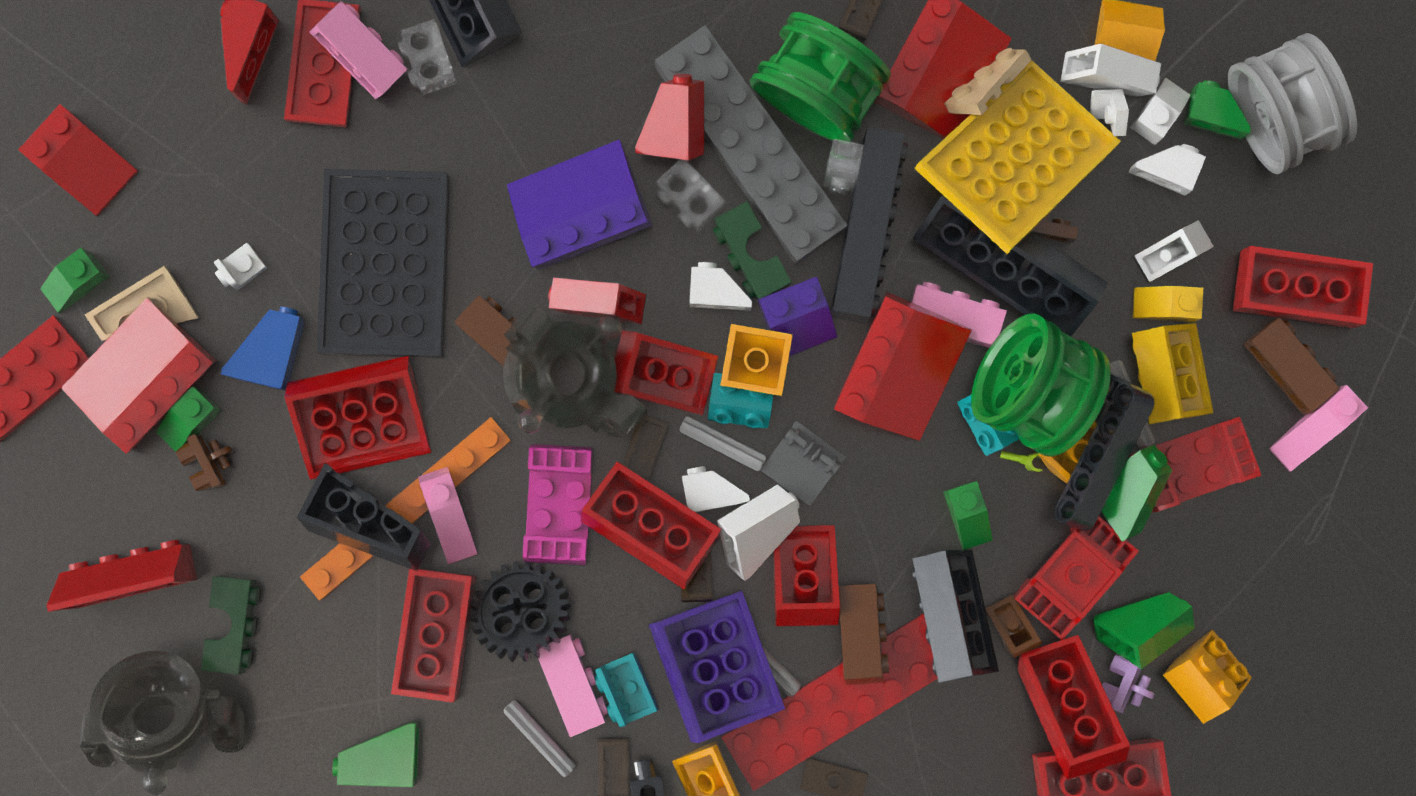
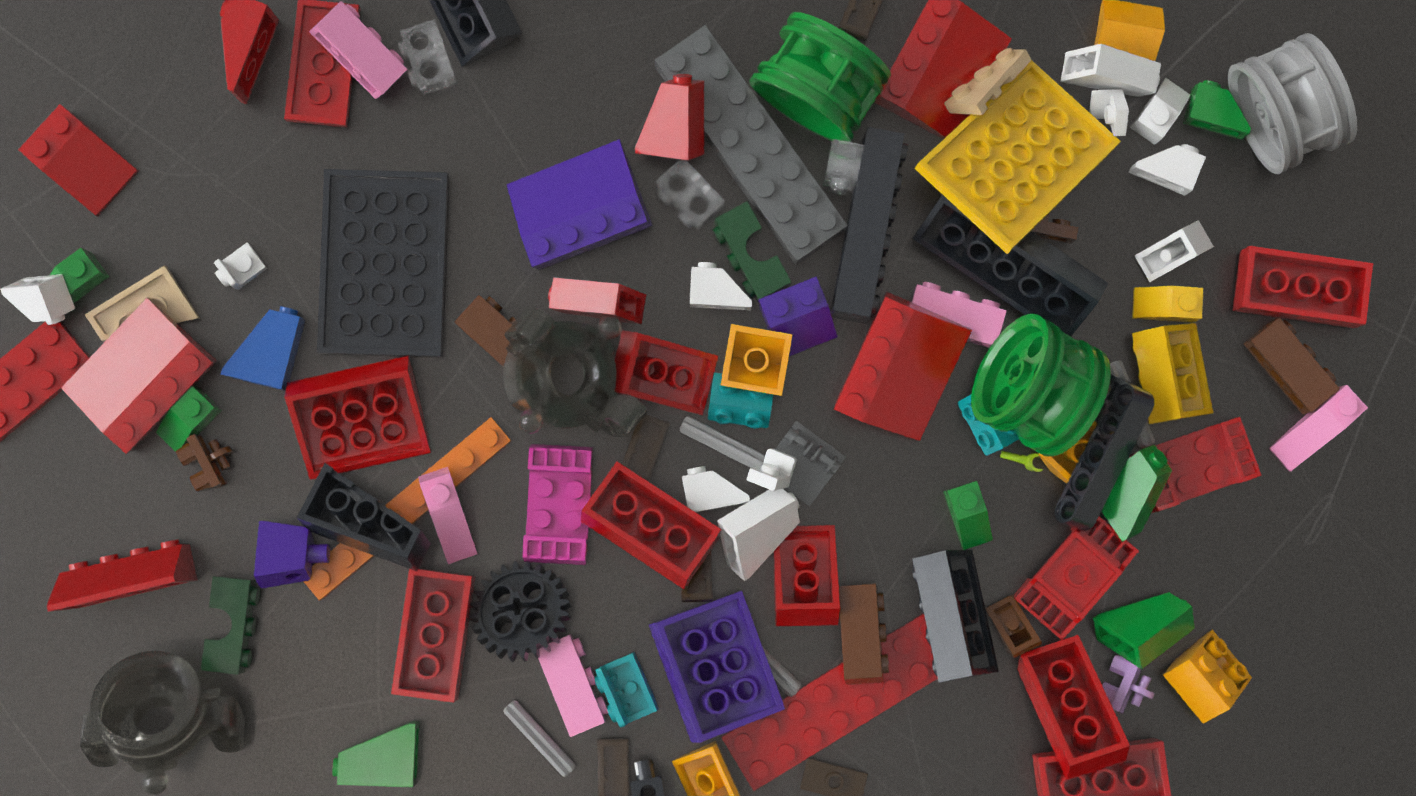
(41, 298): none -> white slope
(286, 554): none -> dark purple torso
(774, 472): none -> white bracket

